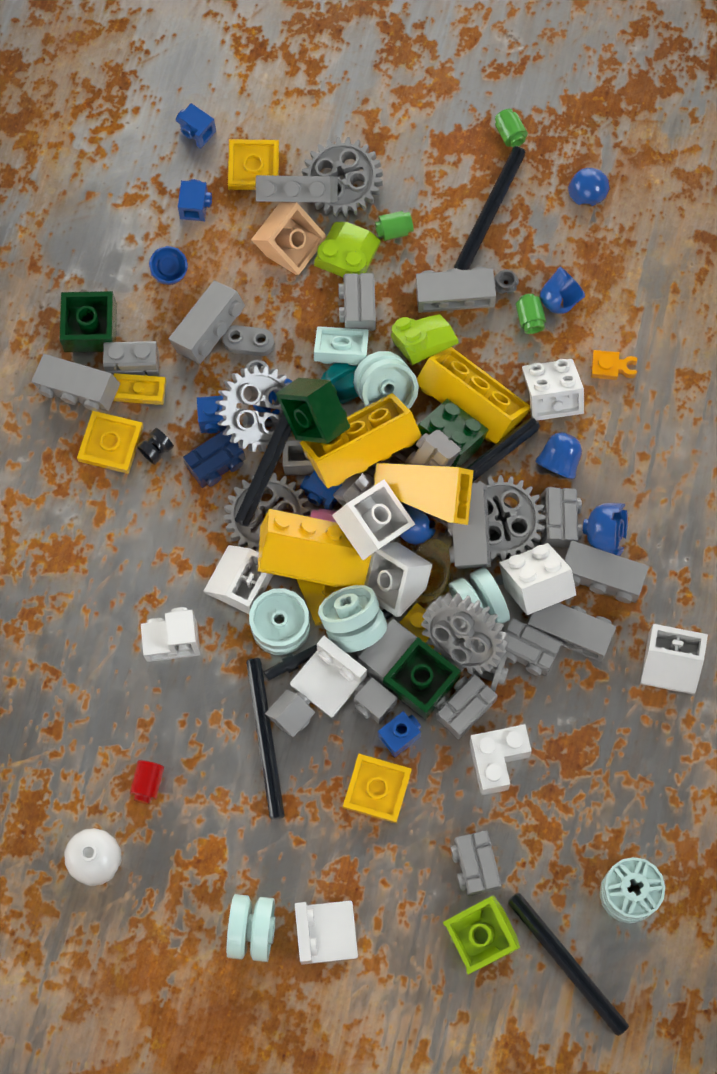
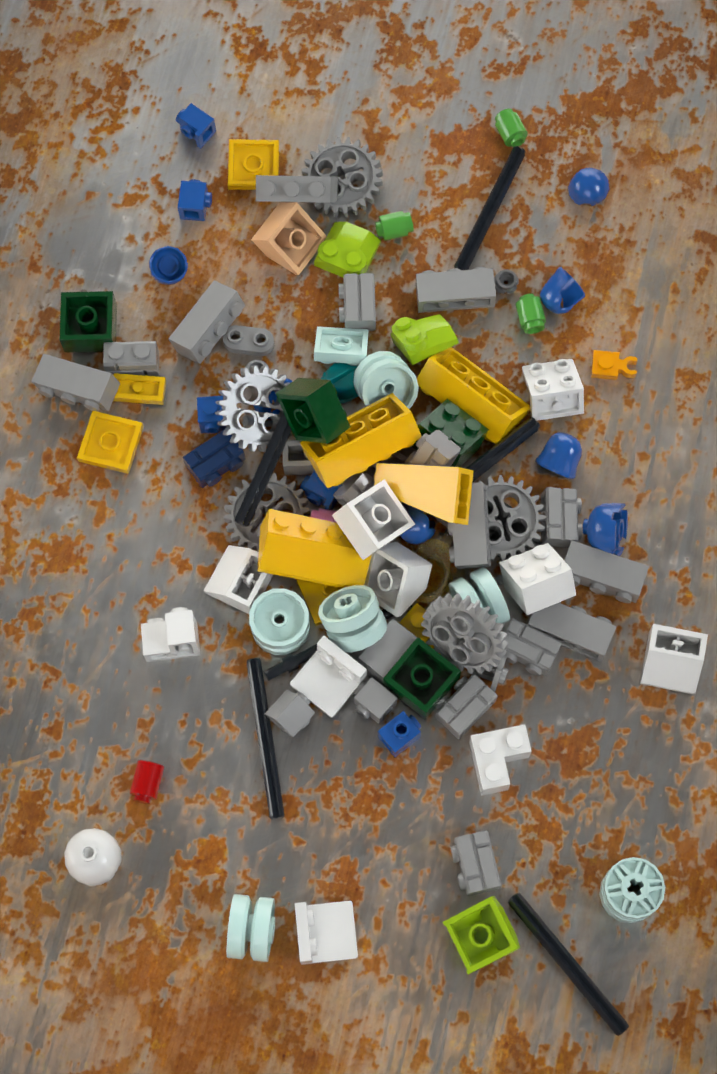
(155, 446): black wheel -> none
(377, 788): yellow plate -> none

